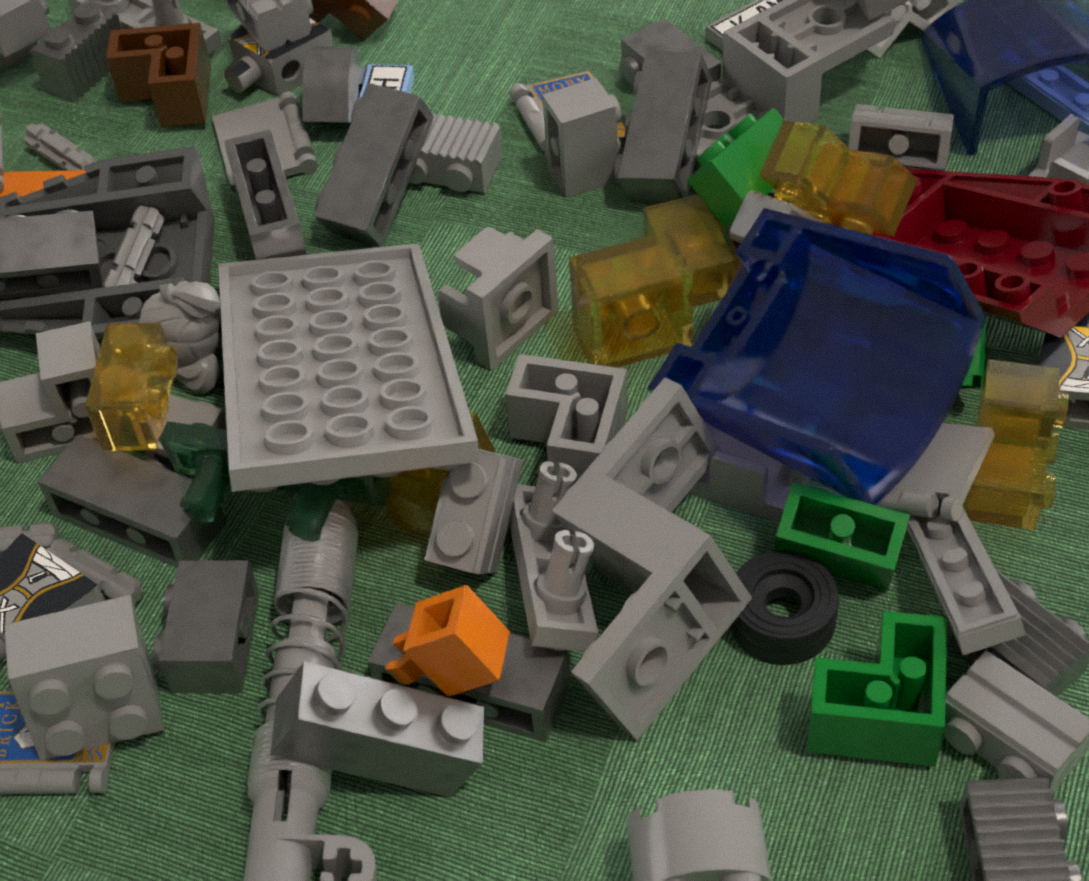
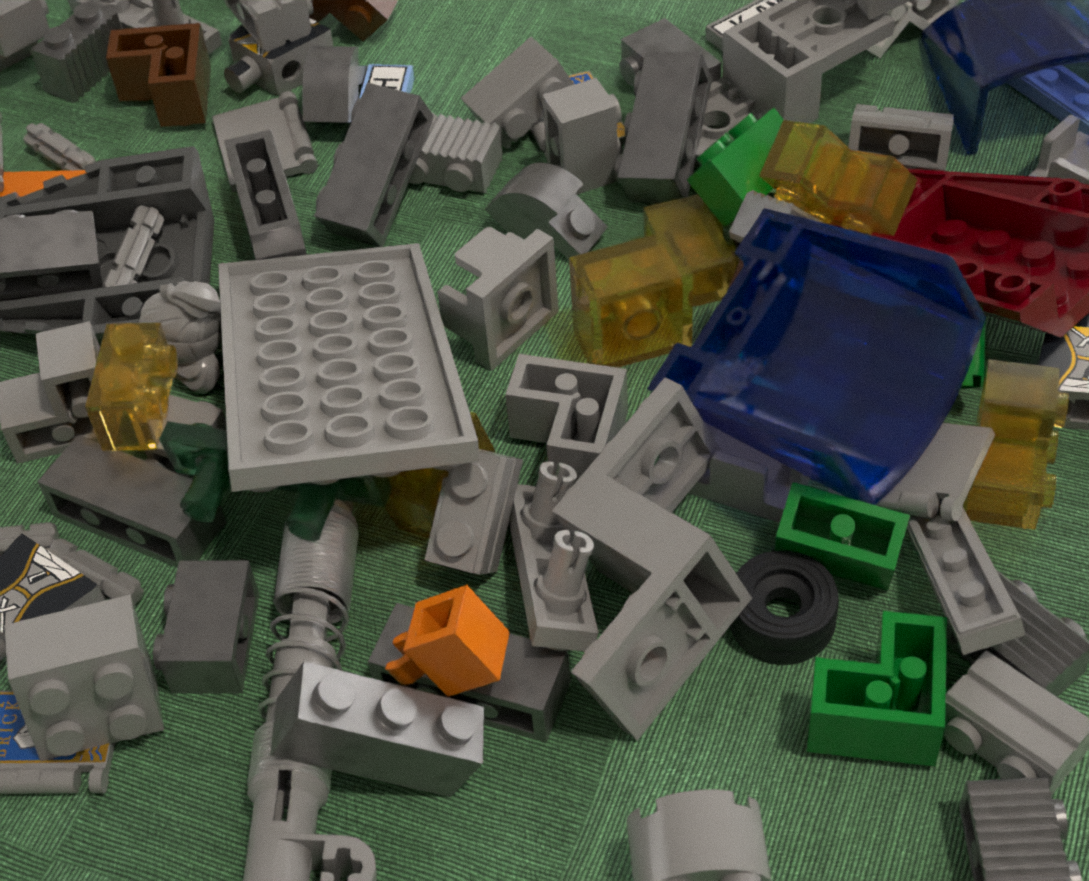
(515, 90): none -> light grey brick
(547, 200): none -> flat silver brick

